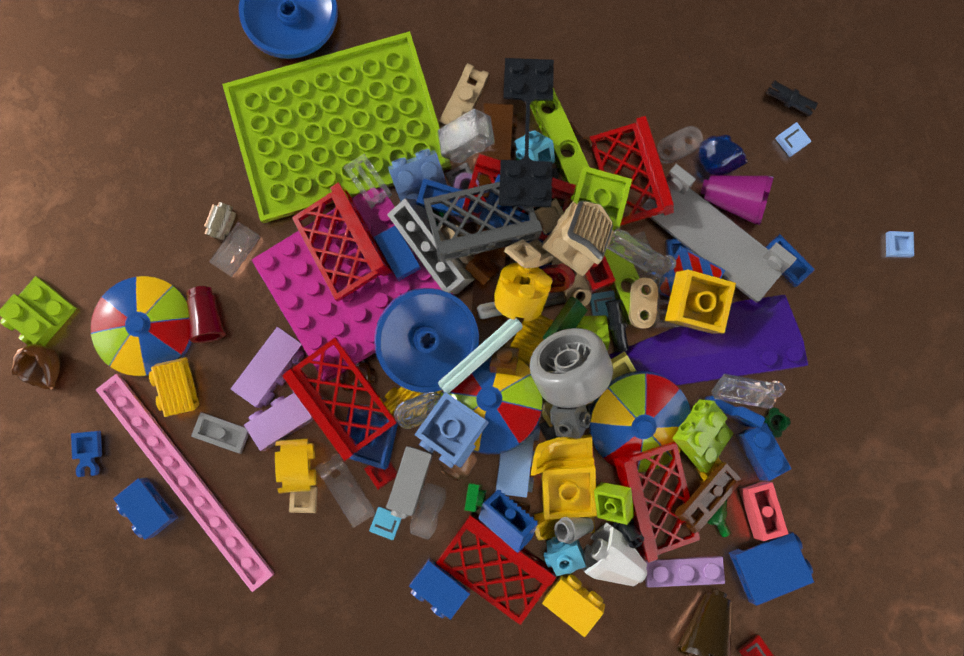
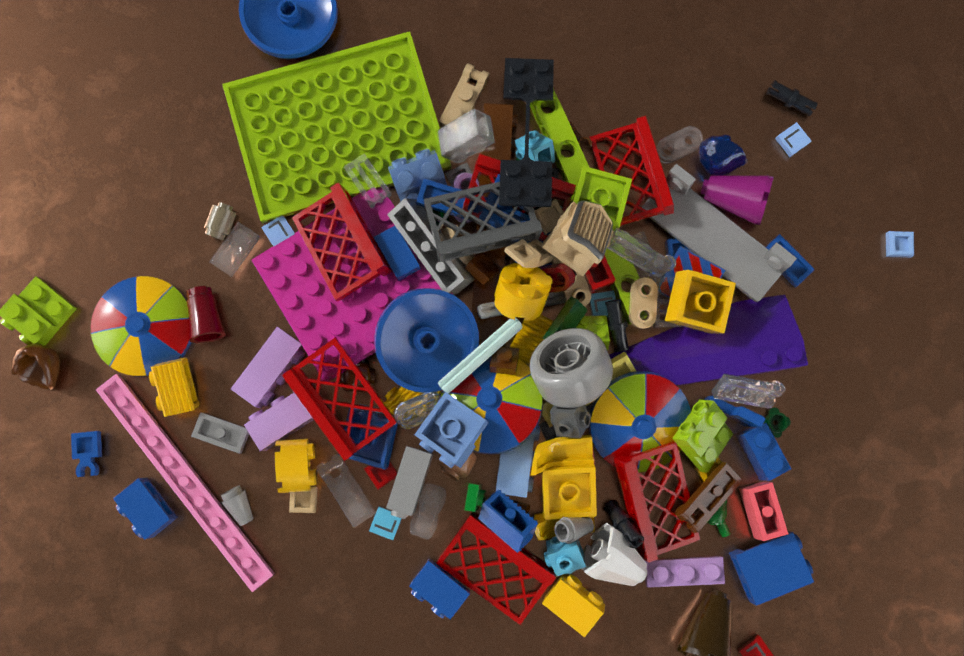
(237, 504): none -> light grey cone
(278, 230): none -> light blue tile
(614, 503): lime piece -> none

